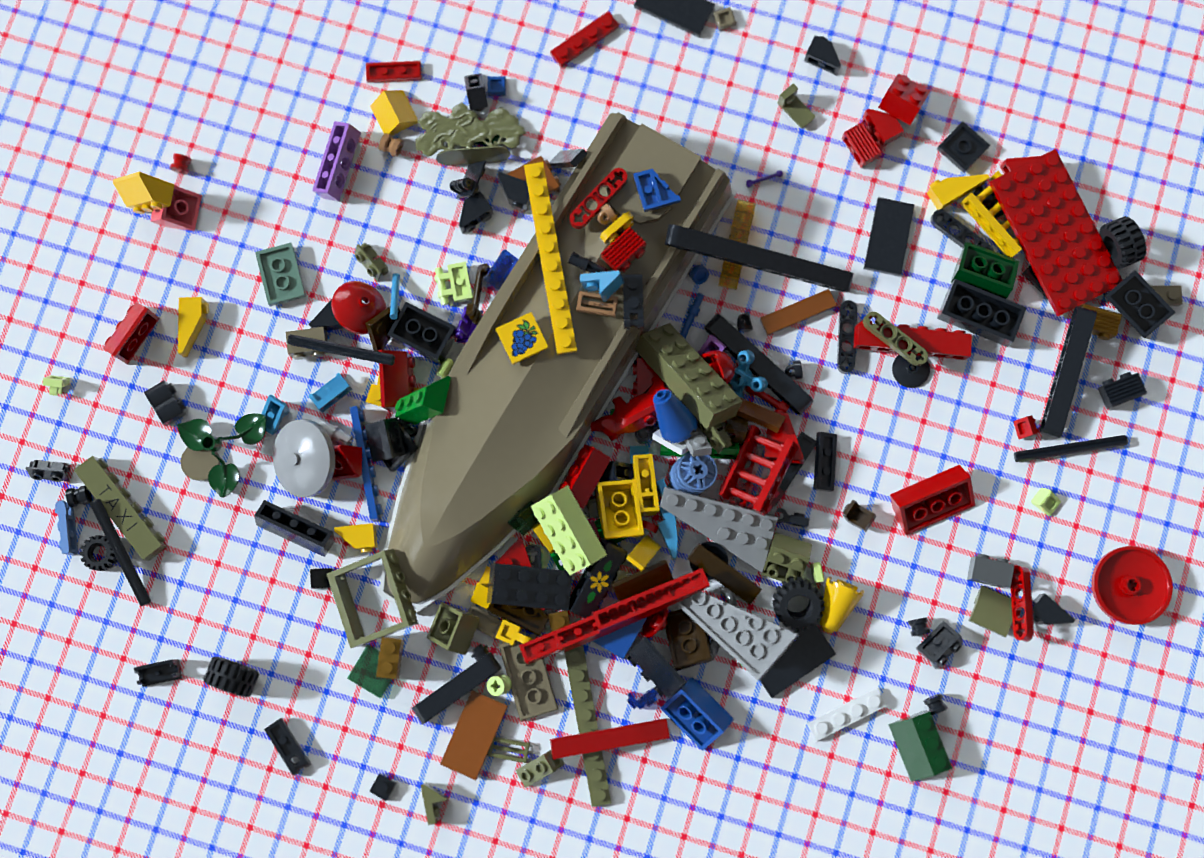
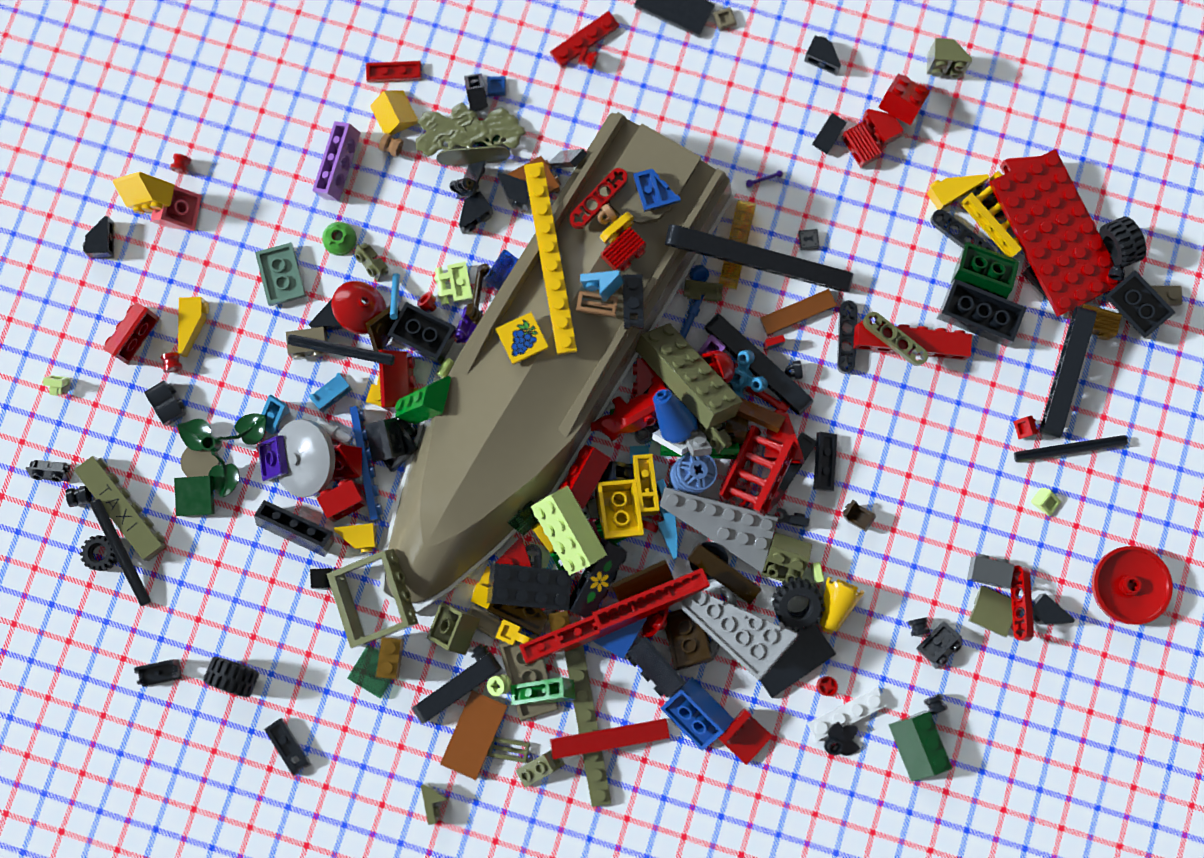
(67, 528): medium blue hinge -> none
(100, 240): none -> black slope
(171, 362): none -> red wheel
(194, 496): none -> dark green tile
(272, 458): none -> dark purple tile
(342, 246): none -> bright green piece
(342, 500): none -> red brick
(382, 787): black plate -> none
(427, 302): none -> red tile
(543, 691): none -> green slope
(585, 264): black axle -> none
(588, 58): none -> red wheel
(643, 552): yellow slope -> none
(646, 699): clear blue bracket -> none
(694, 289): none -> olive hinge
(744, 322): black tile -> none
(745, 736): none -> red bracket
(774, 342): none -> red tile
(795, 107): olive bracket -> none
(808, 239): none -> tile
(829, 133): none -> black slope
(830, 687): none -> red wheel
(843, 738): none -> black plate
(888, 236): black tile -> none
(906, 377): black dish -> none
(933, 499): red slope -> none
(947, 59): none -> olive slope
(963, 147): black plate -> none
(1116, 273): none -> black hinge
(1122, 390): black brick -> none

